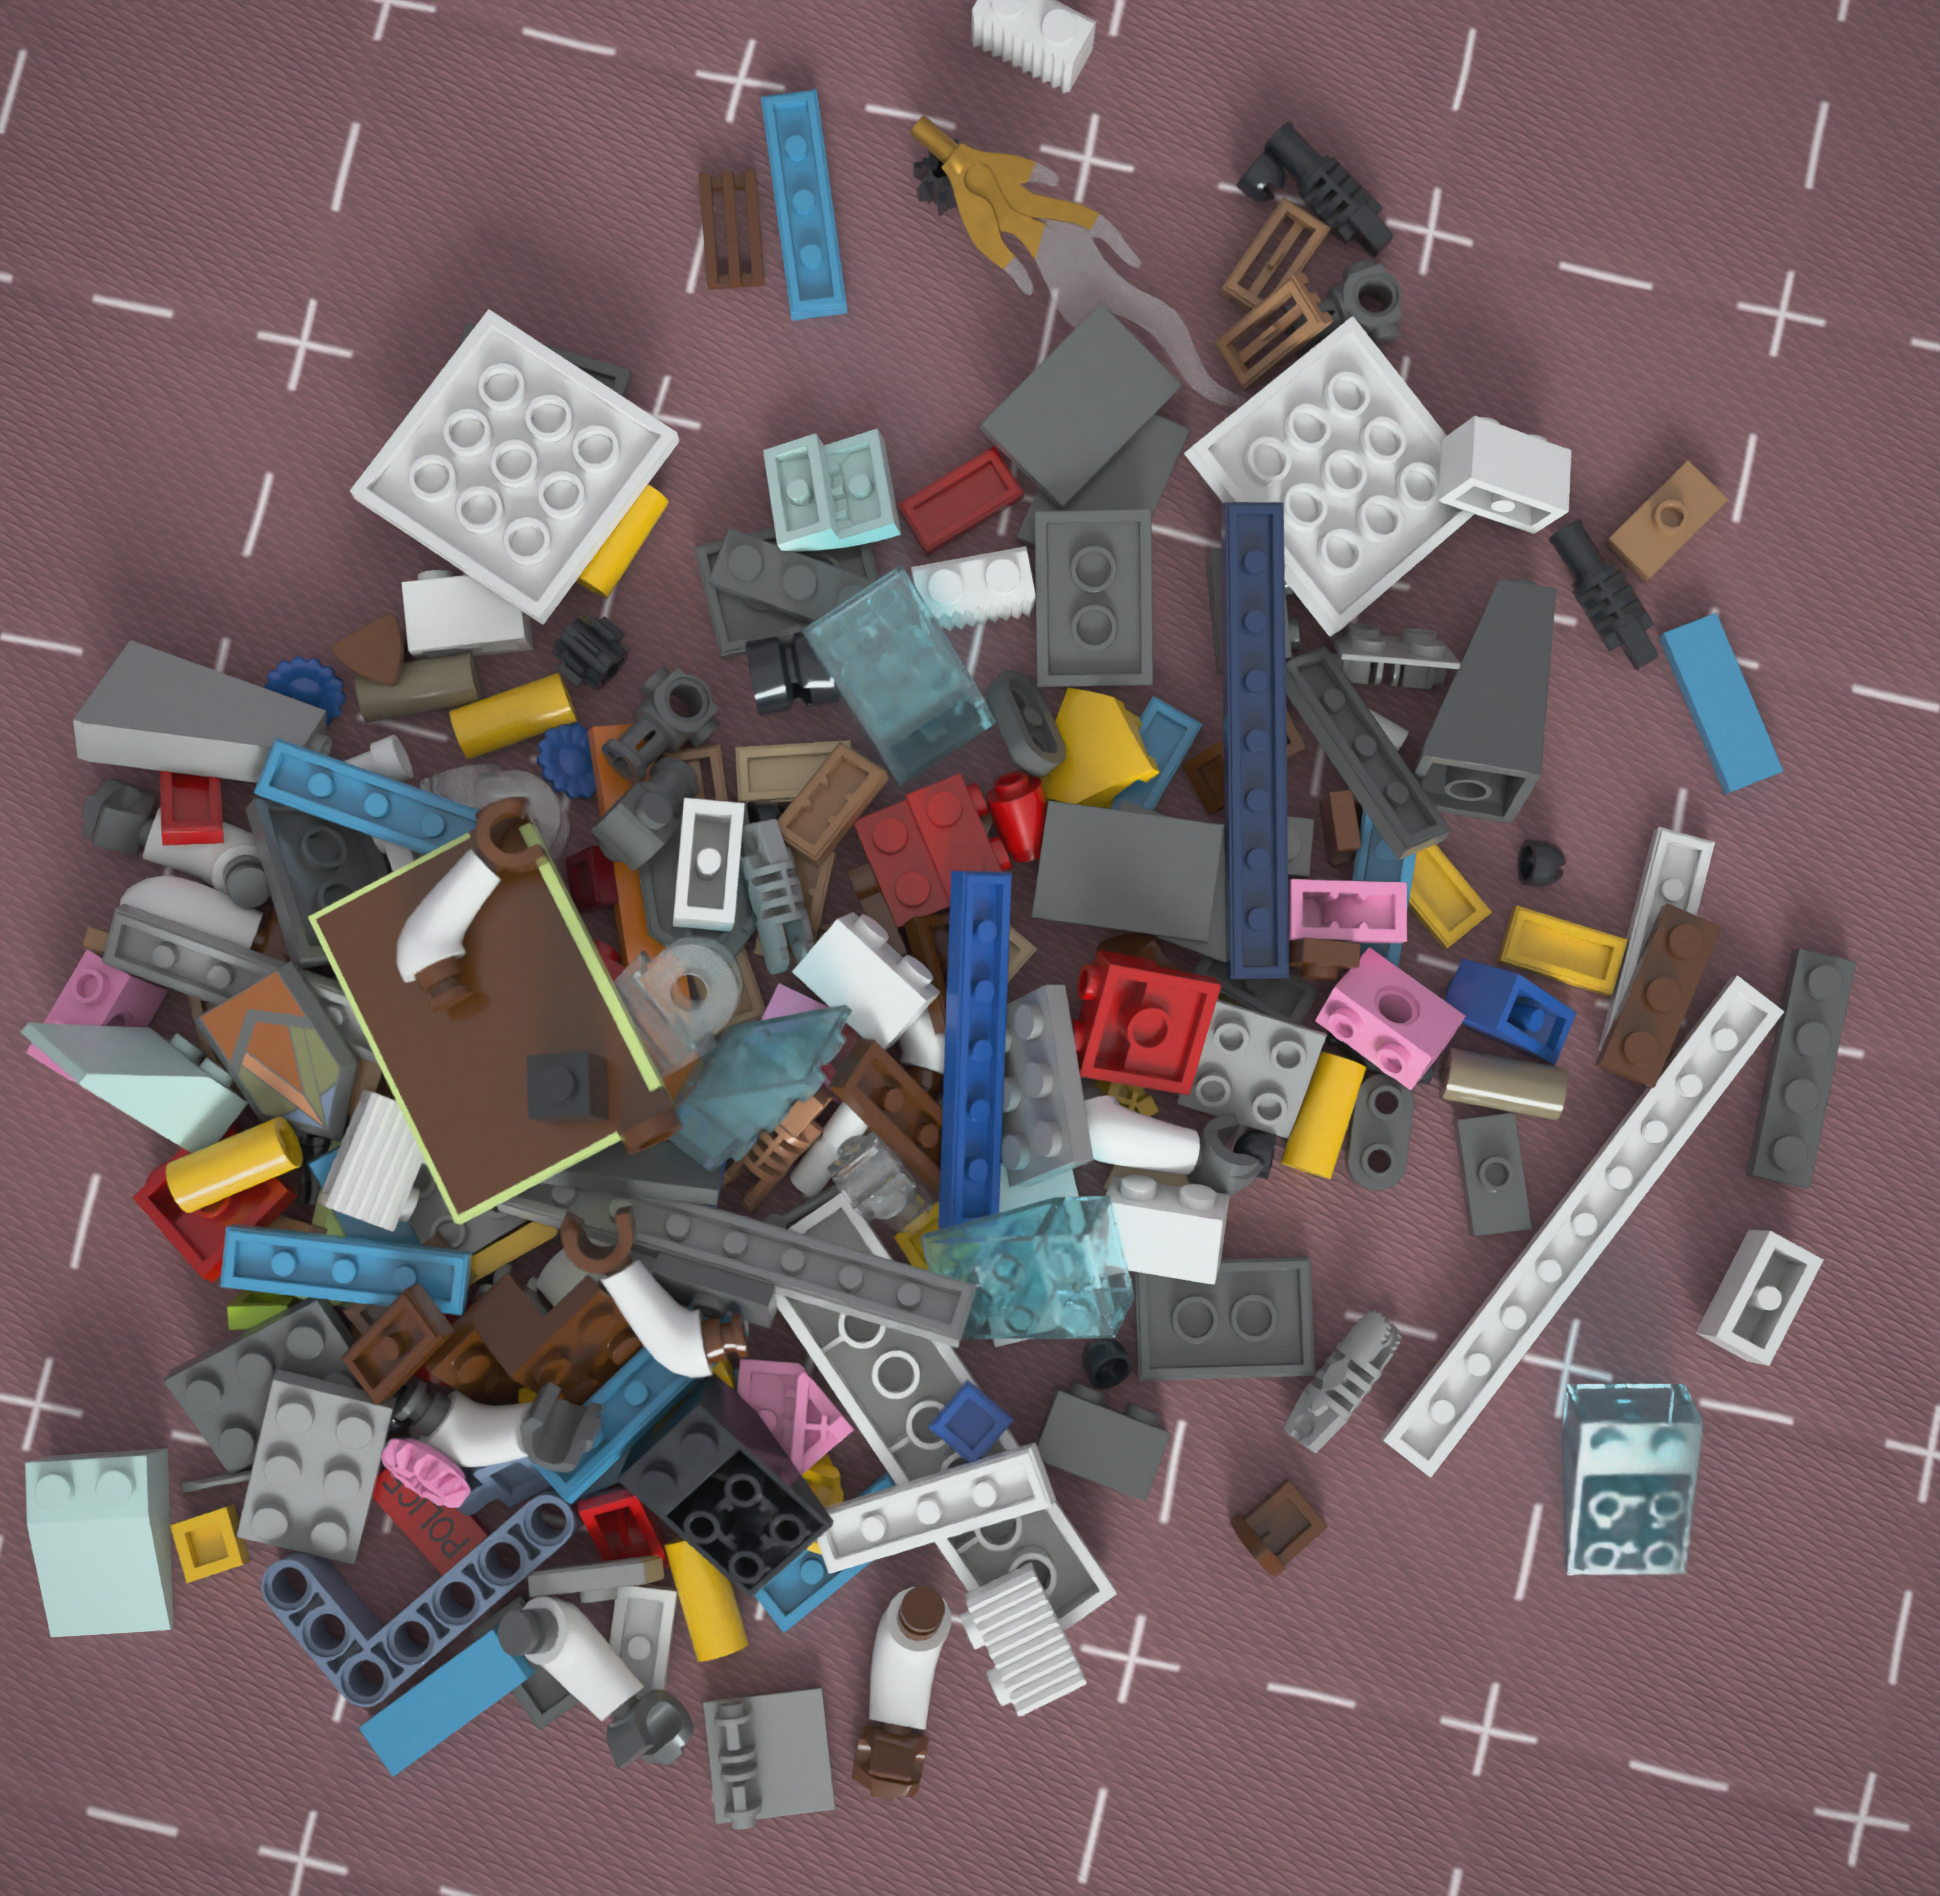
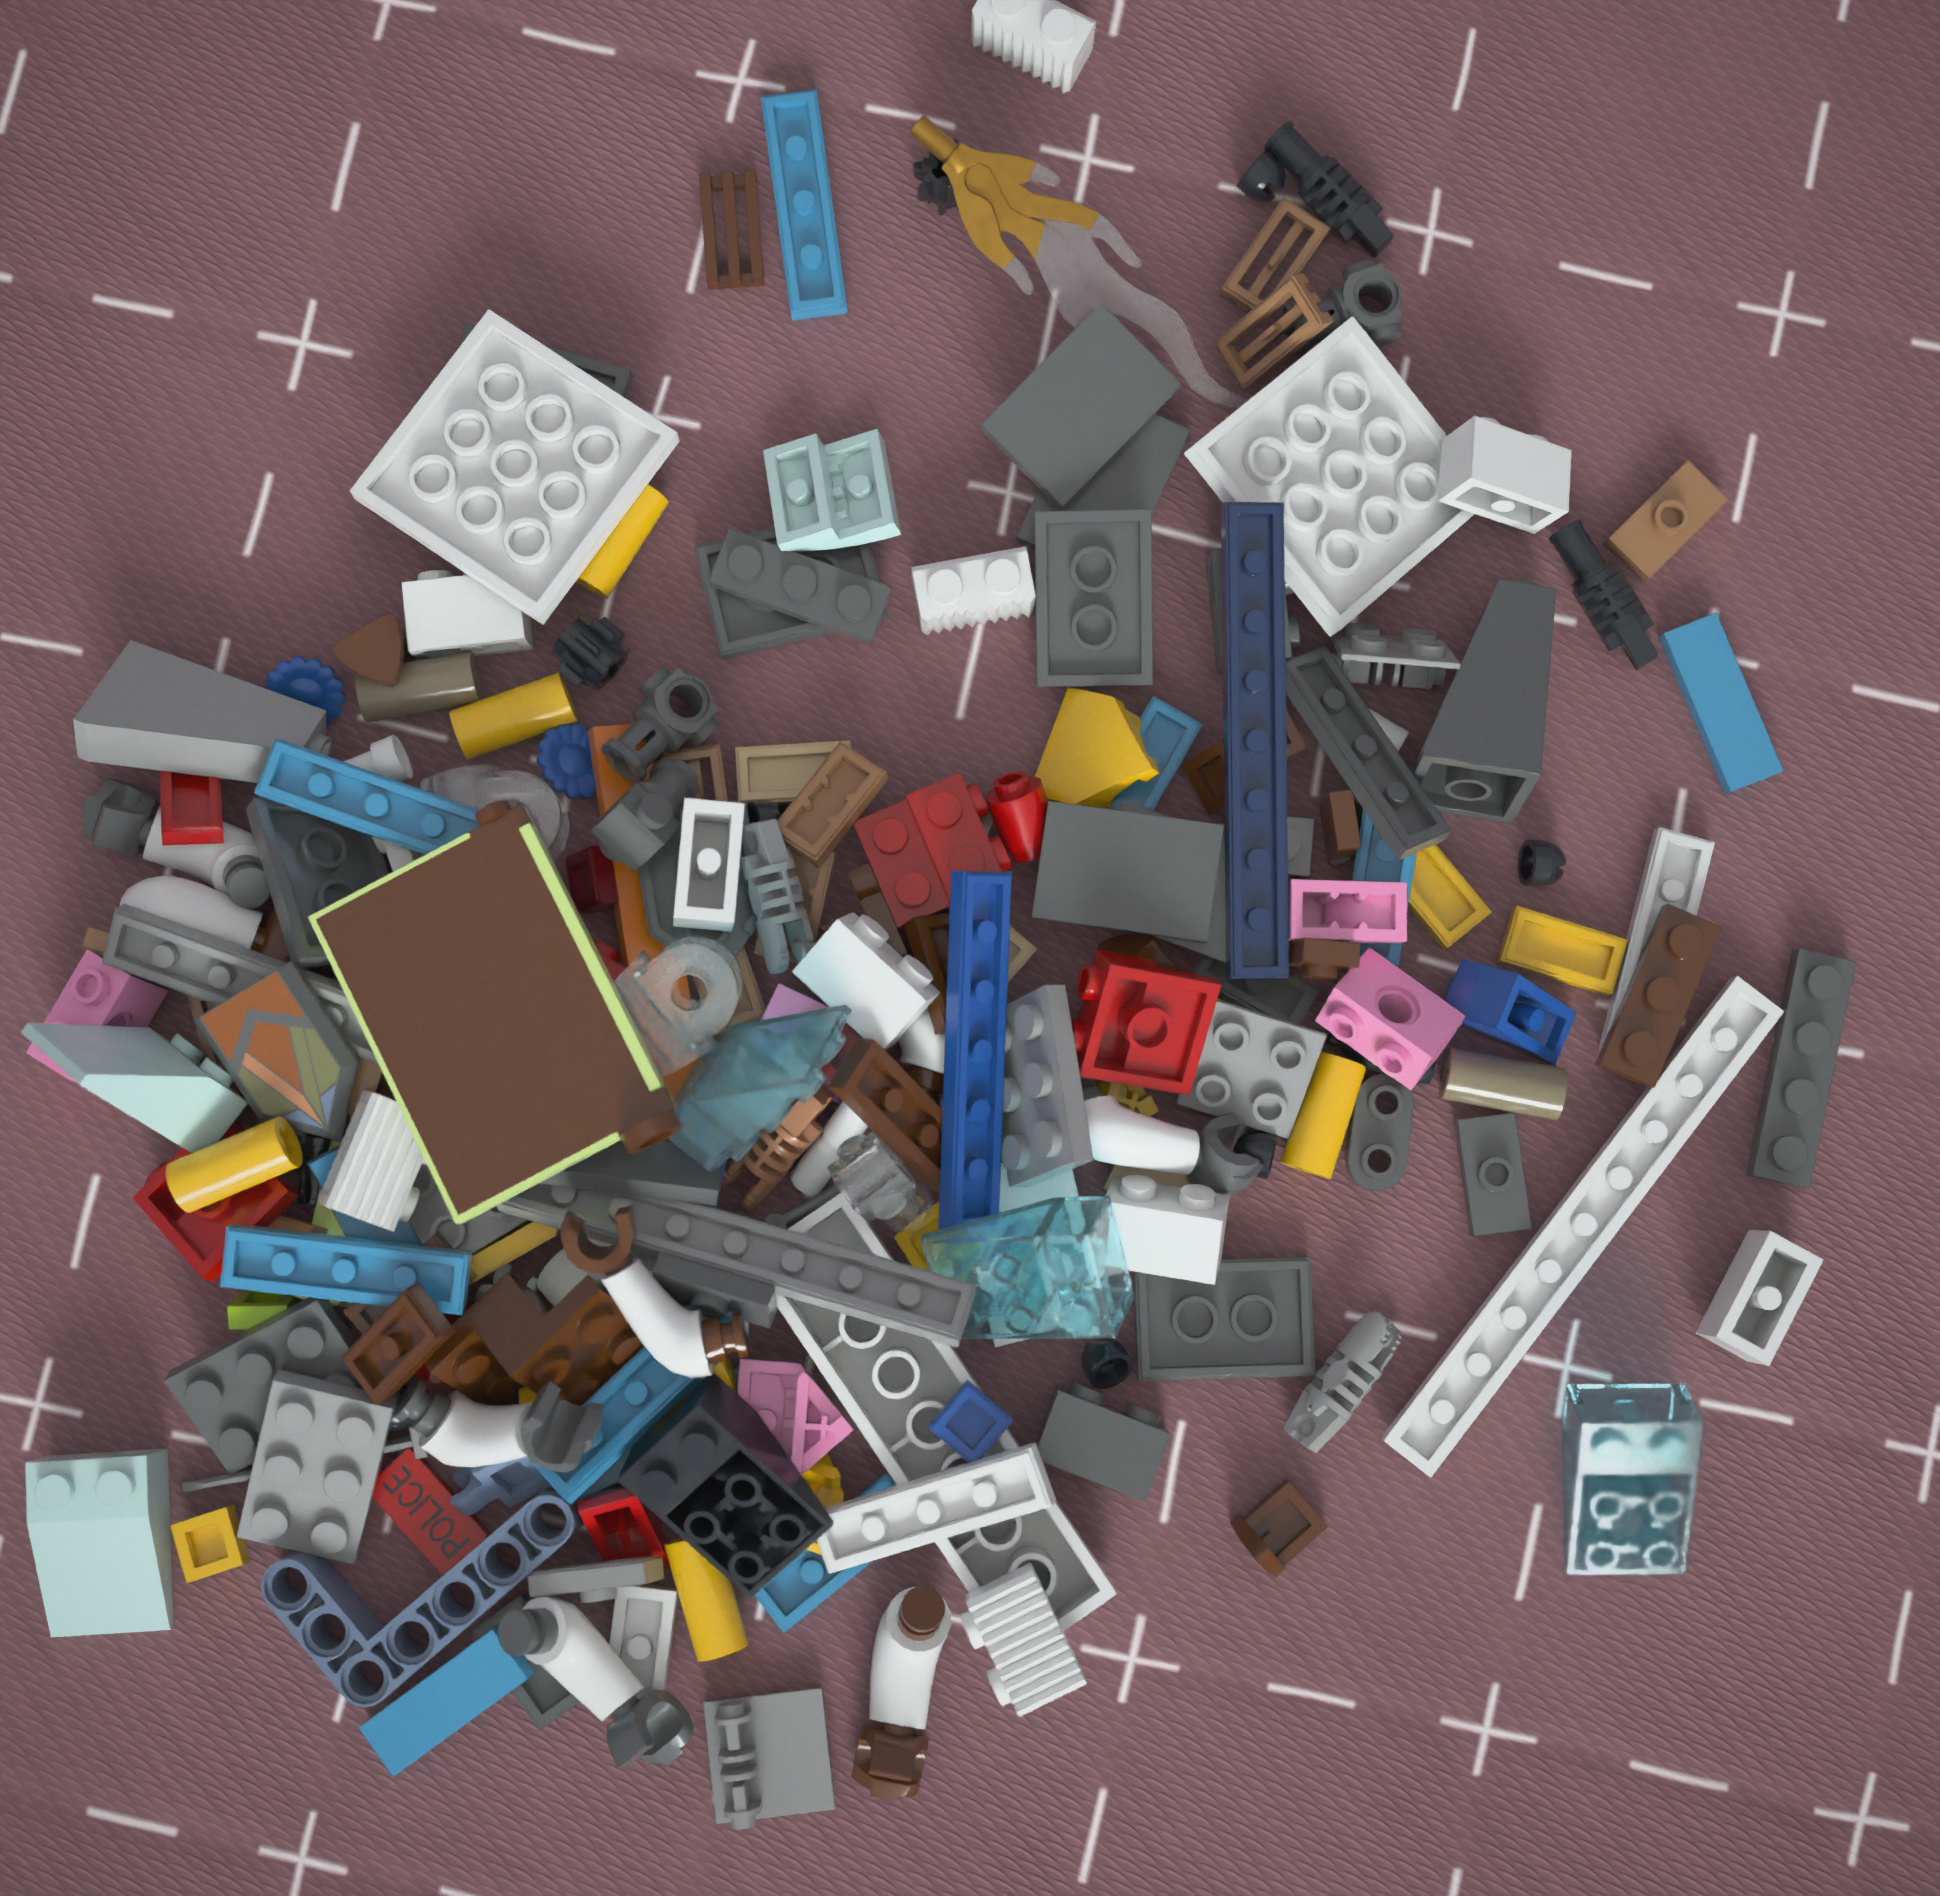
(426, 1471): bright pink gear -> none
(436, 928): piece -> none
(567, 1088): black brick -> none
(787, 674): black wheel -> none
(899, 676): clear light blue slope -> none
(960, 501): red tile -> none
(1025, 723): dark grey plate -> none

